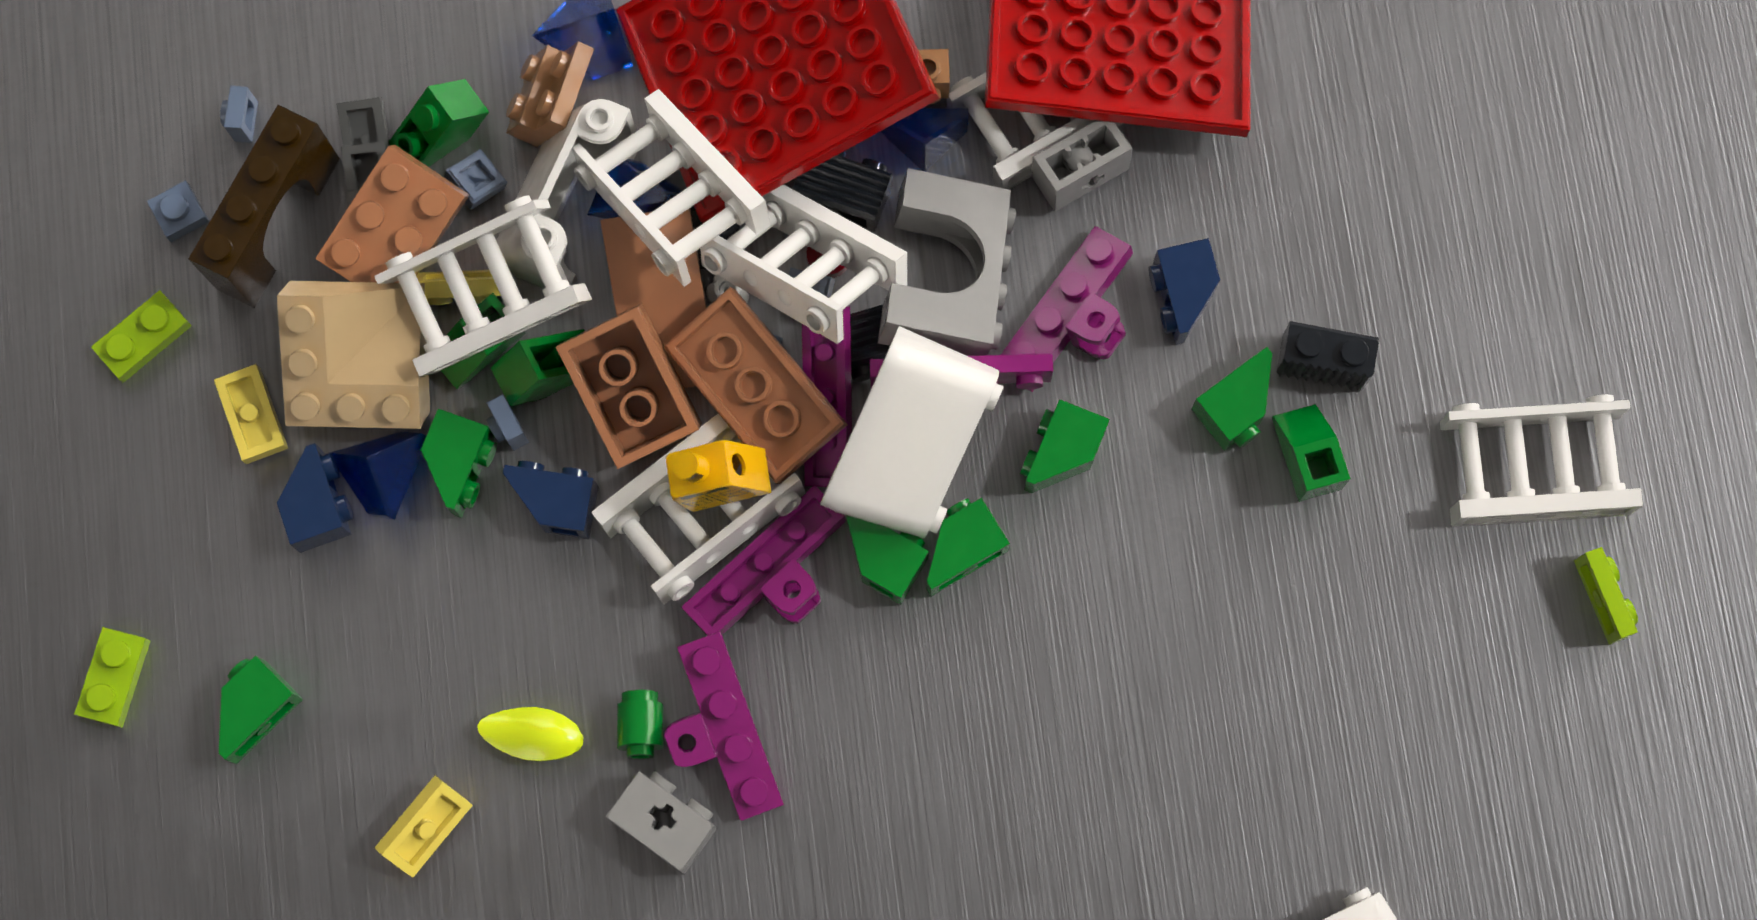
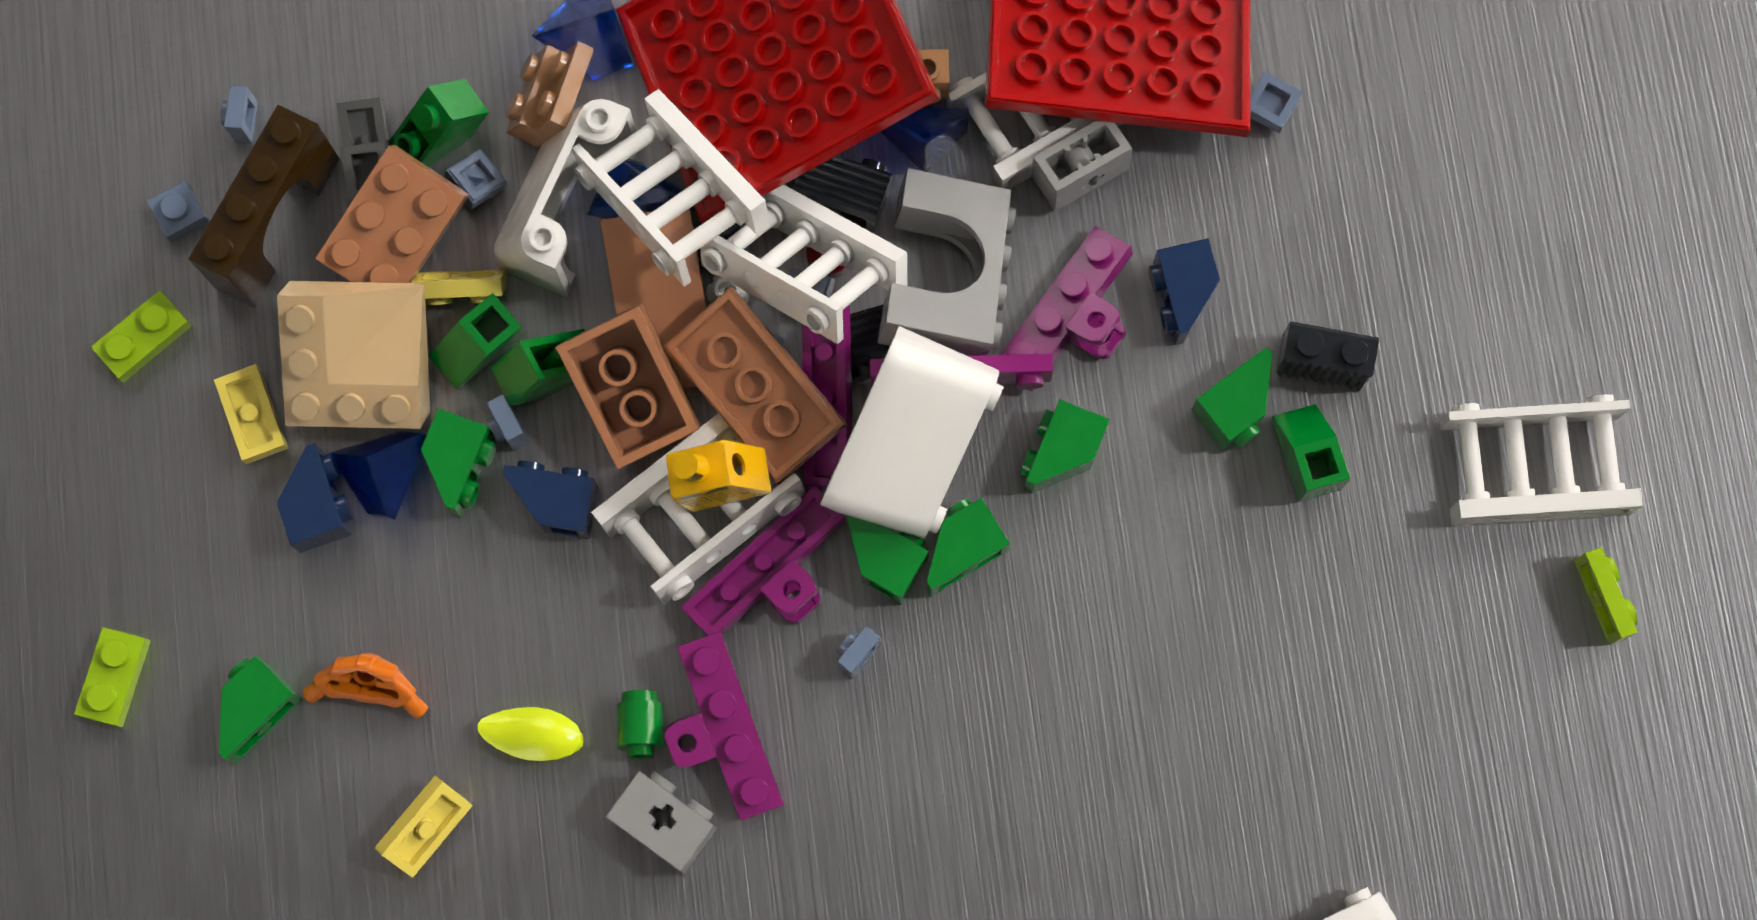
(366, 680): none -> orange piece
(518, 312): white fence -> none
(857, 650): none -> sand blue plate
(1273, 102): none -> sand blue plate

